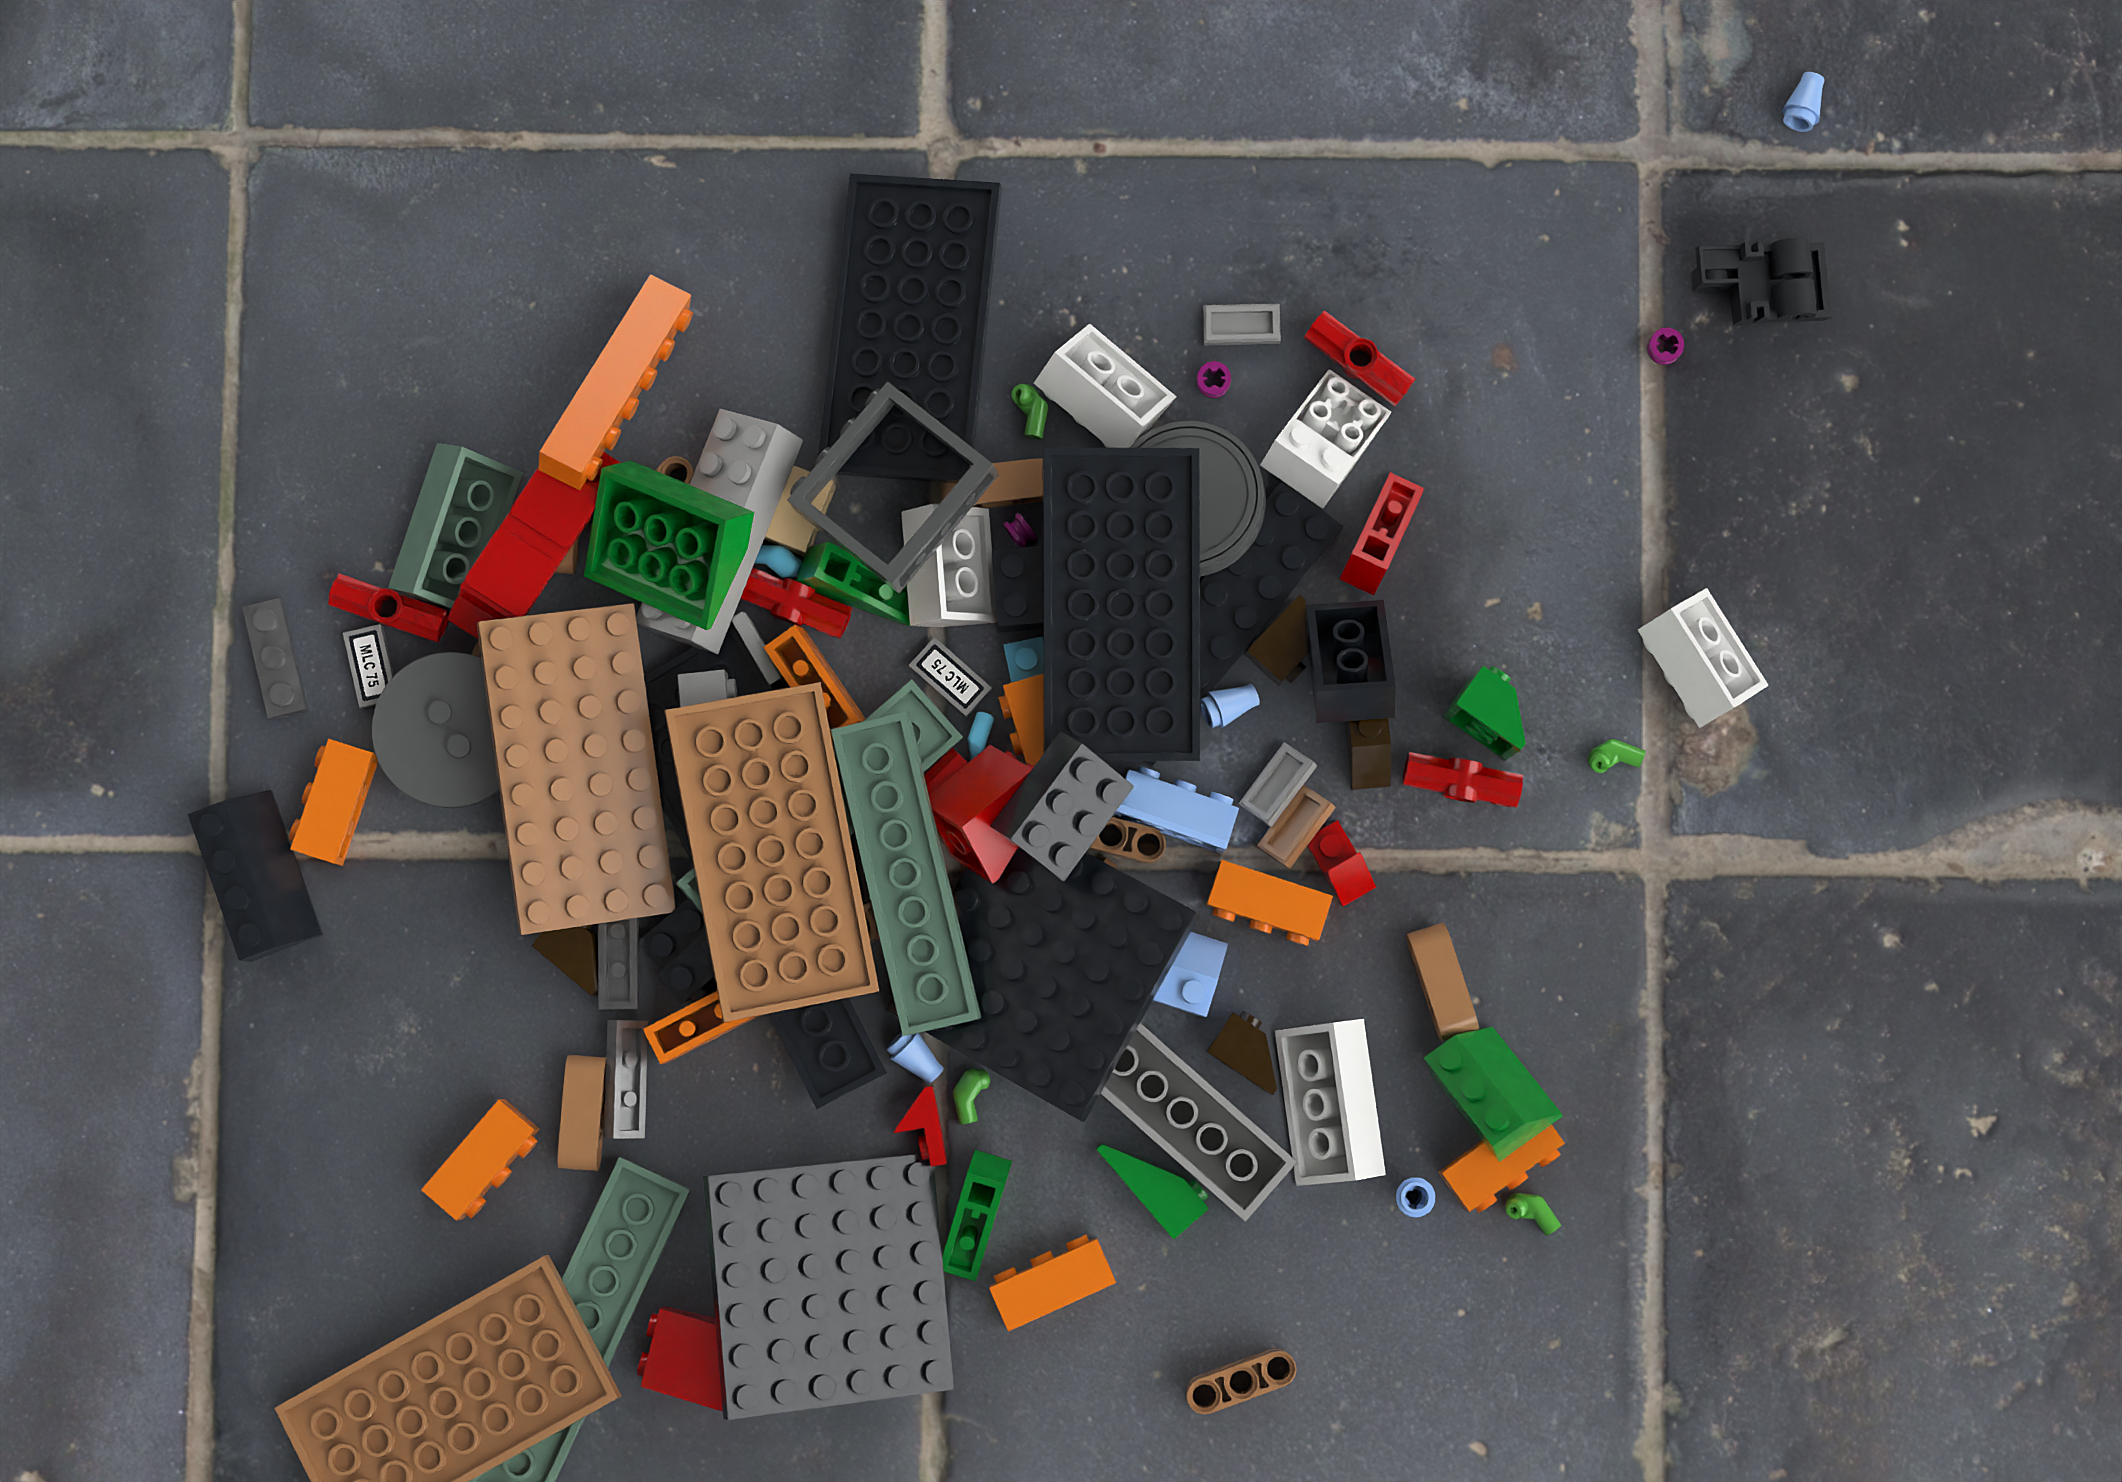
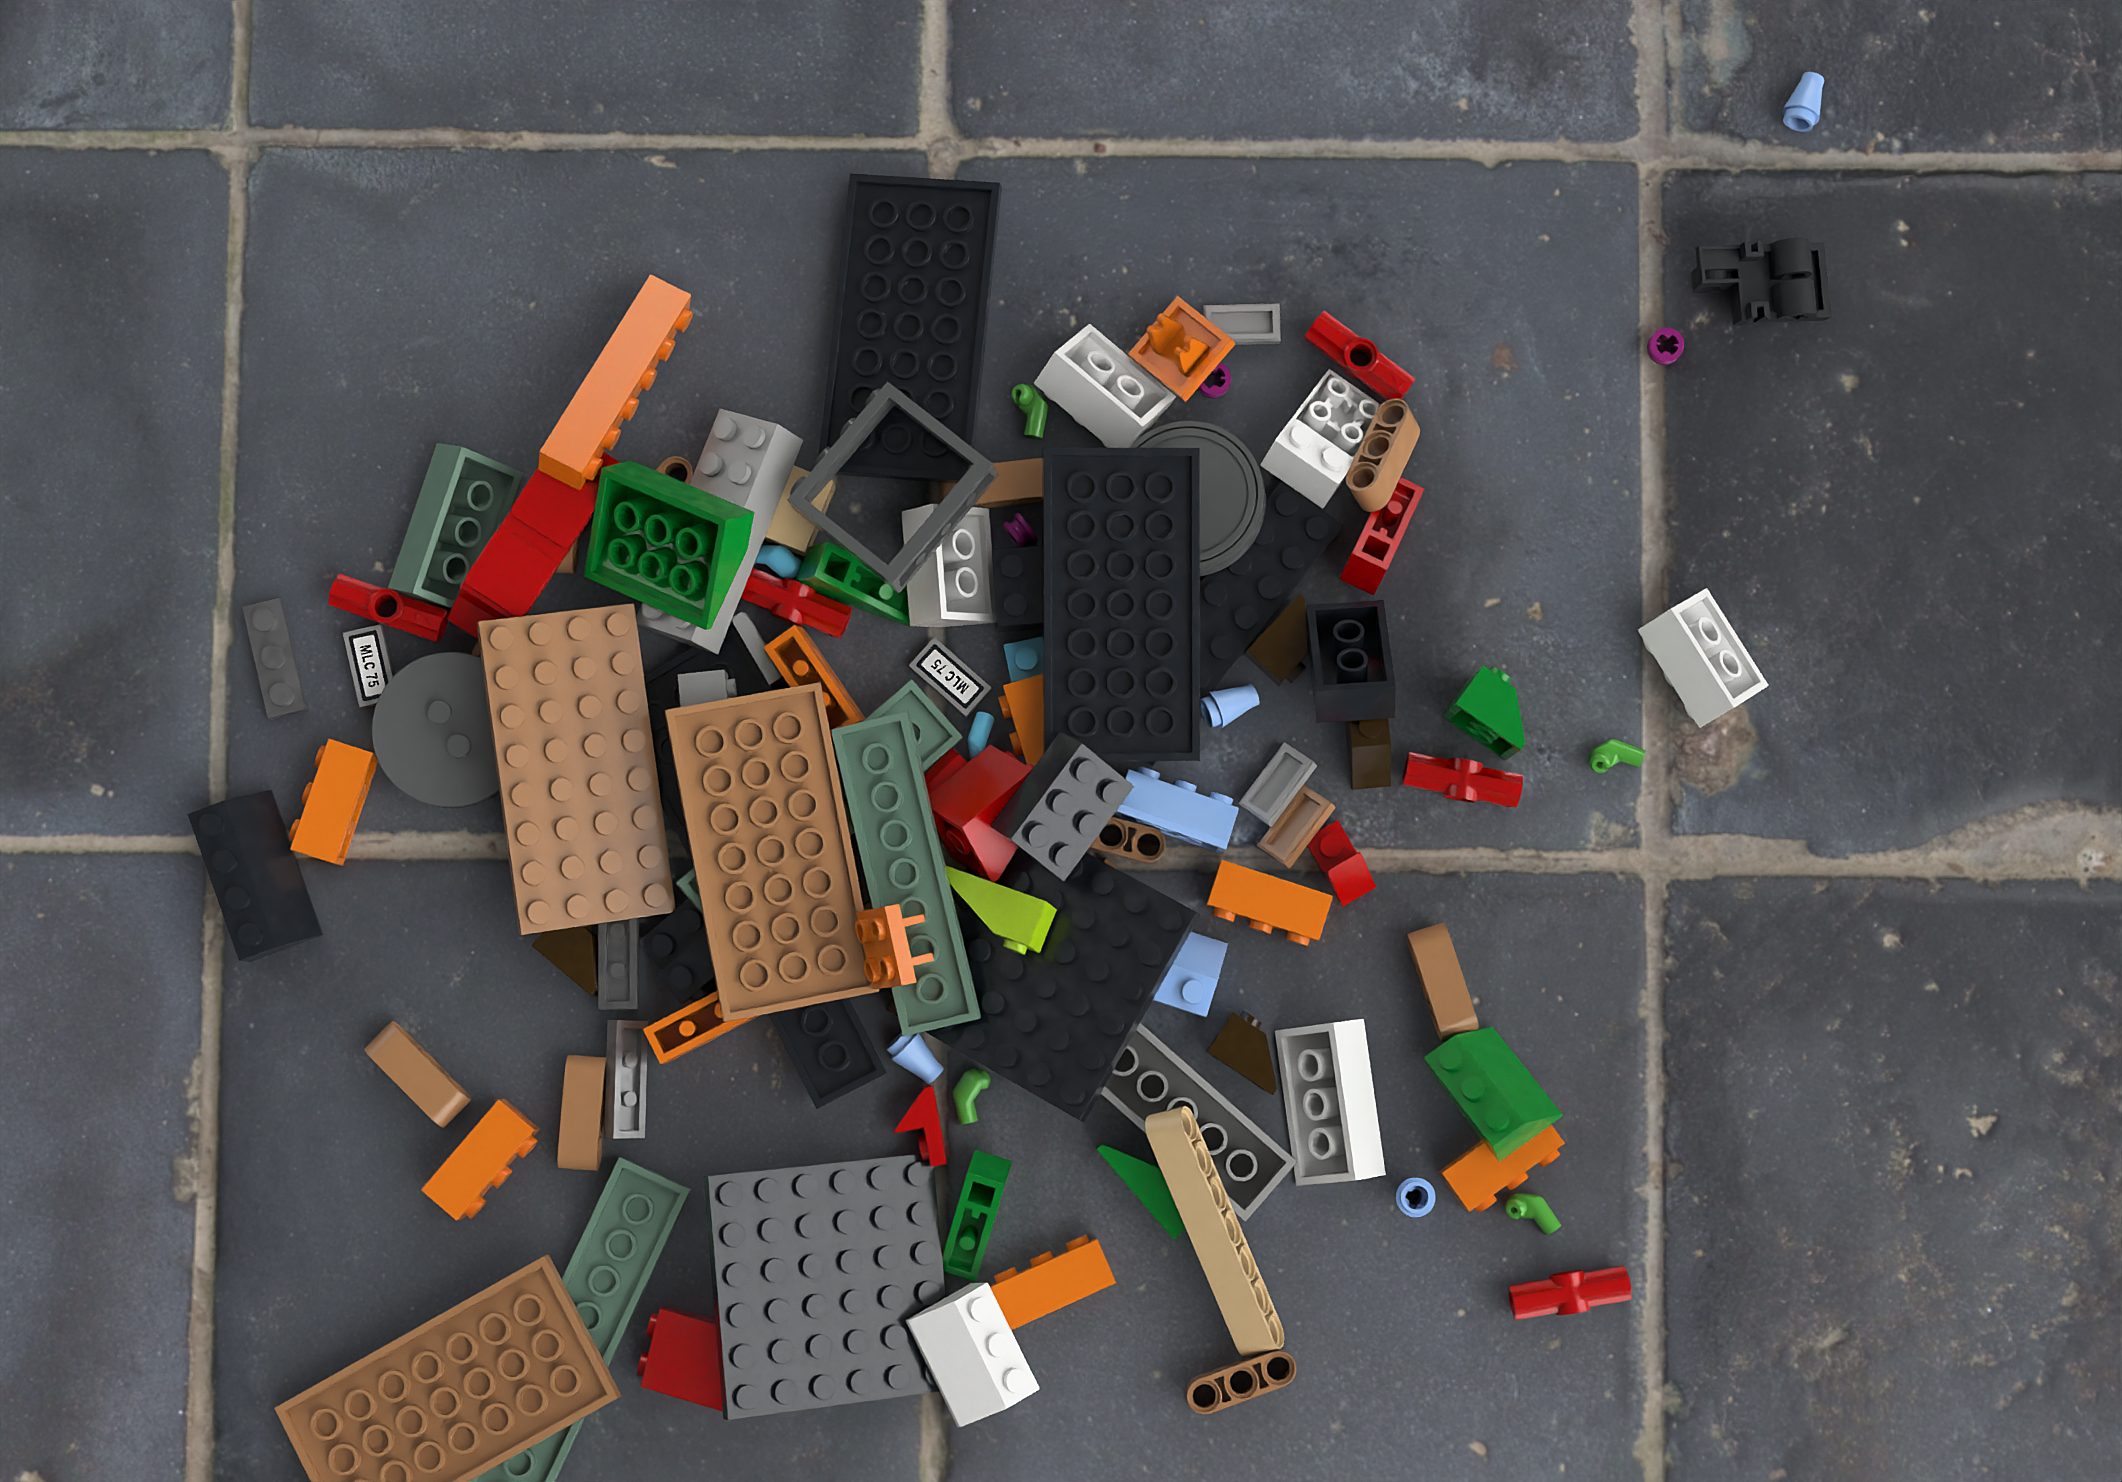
(417, 1074): none -> medium nougat beam
(886, 946): none -> orange plate
(972, 1354): none -> white slope
(1008, 913): none -> lime slope
(1181, 348): none -> orange plate
(1214, 1231): none -> tan beam
(1383, 455): none -> medium nougat beam
(1569, 1292): none -> red piece

